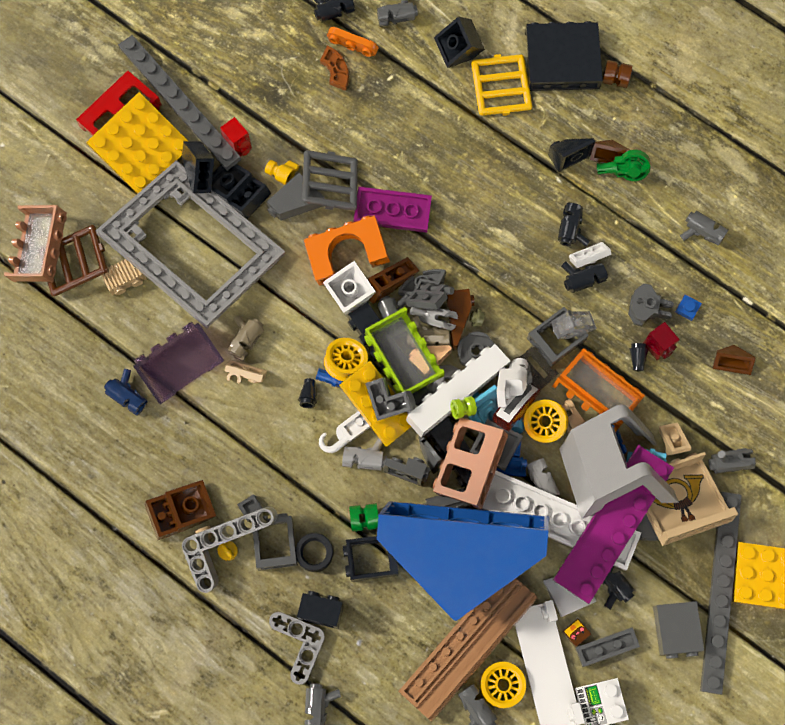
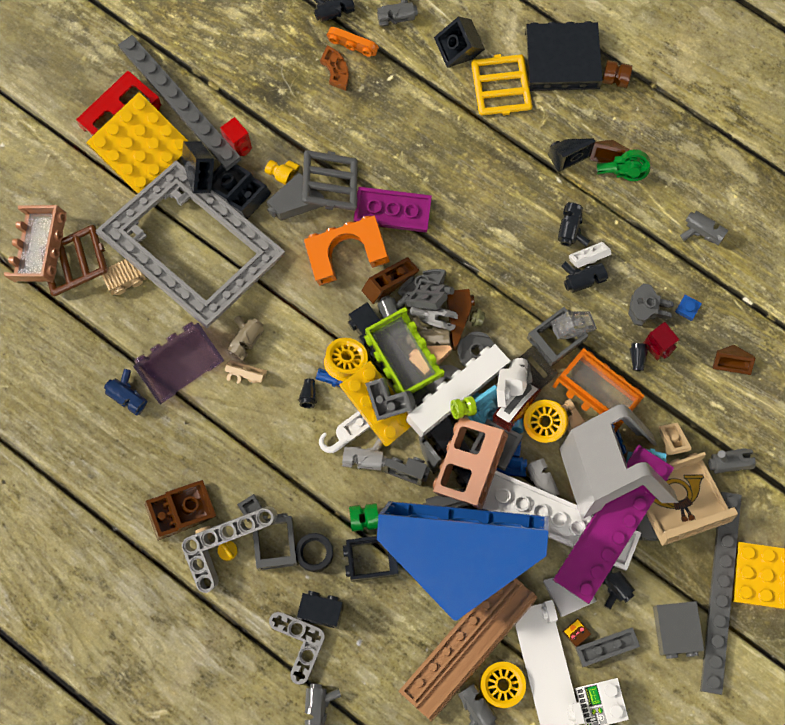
(349, 288): white slope -> none

